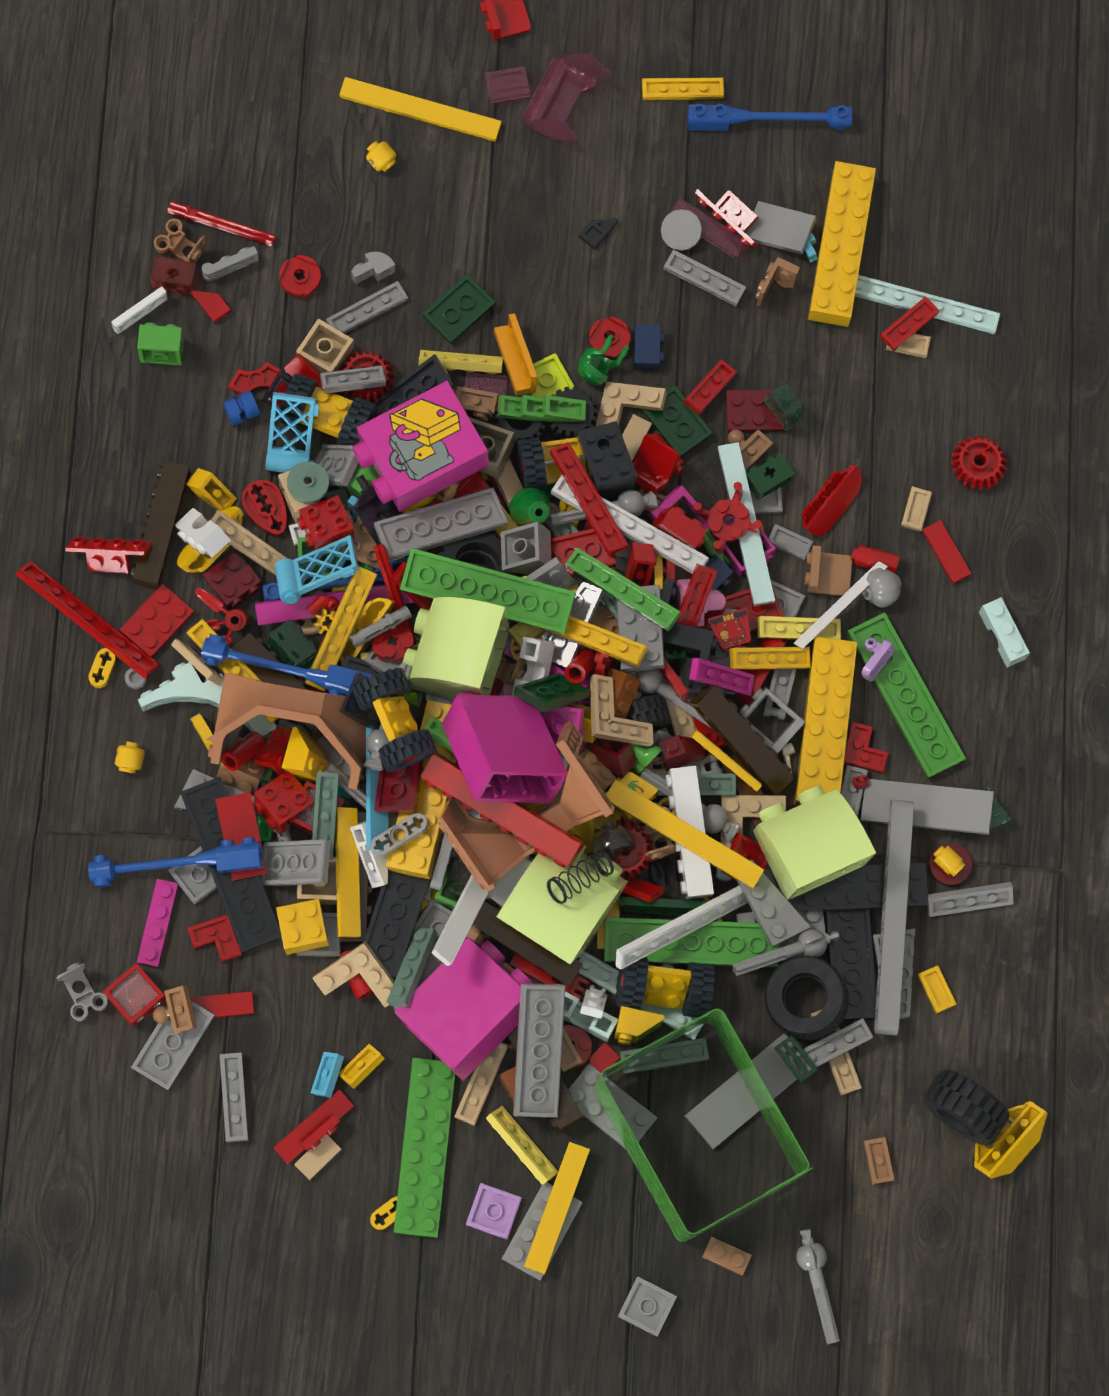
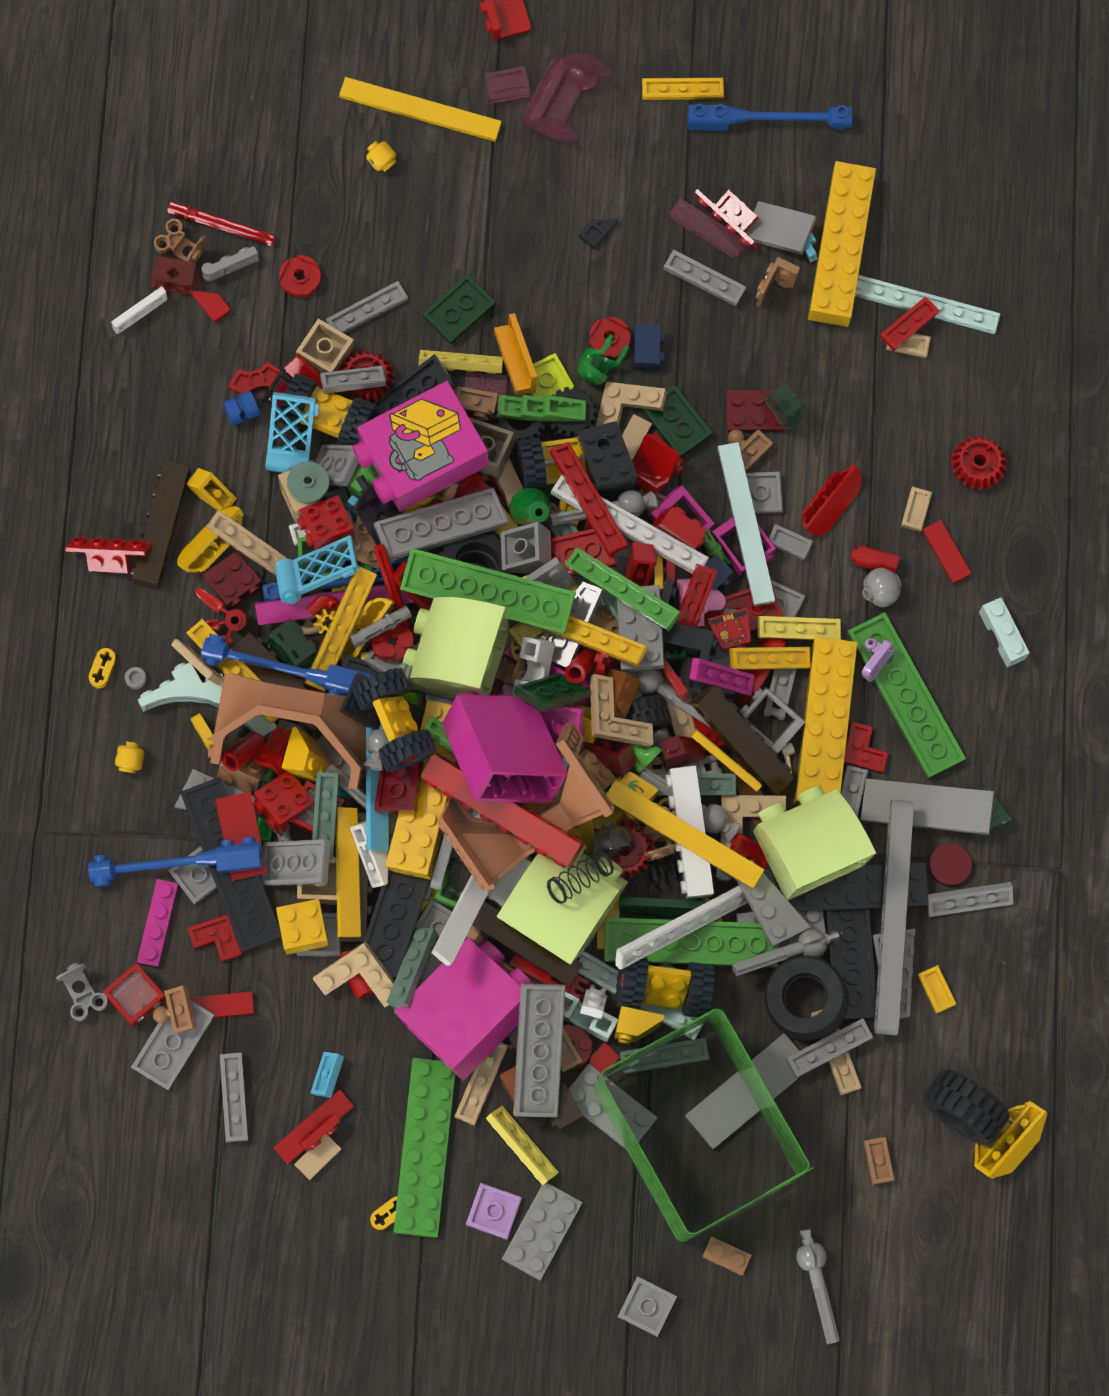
(87, 619): red tile -> none
(157, 621): red plate -> none
(160, 344): bright green brick -> none
(201, 534): white arch -> none
(274, 500): red piece -> none
(361, 1066): yellow plate -> none
(376, 264): light grey brick -> none
(390, 832): light grey beam -> none
(556, 1208): yellow tile -> none
(642, 889): red tile -> none
(681, 230): light grey tile -> none
(710, 387): red tile -> none
(725, 508): red plate -> none
(763, 486): dark green brick -> none
(789, 1064): dark green tile -> none
(827, 572): medium nougat bracket -> none
(833, 611): white sticker -> none
(860, 781): red rock -> none
(948, 860): yellow brick -> none

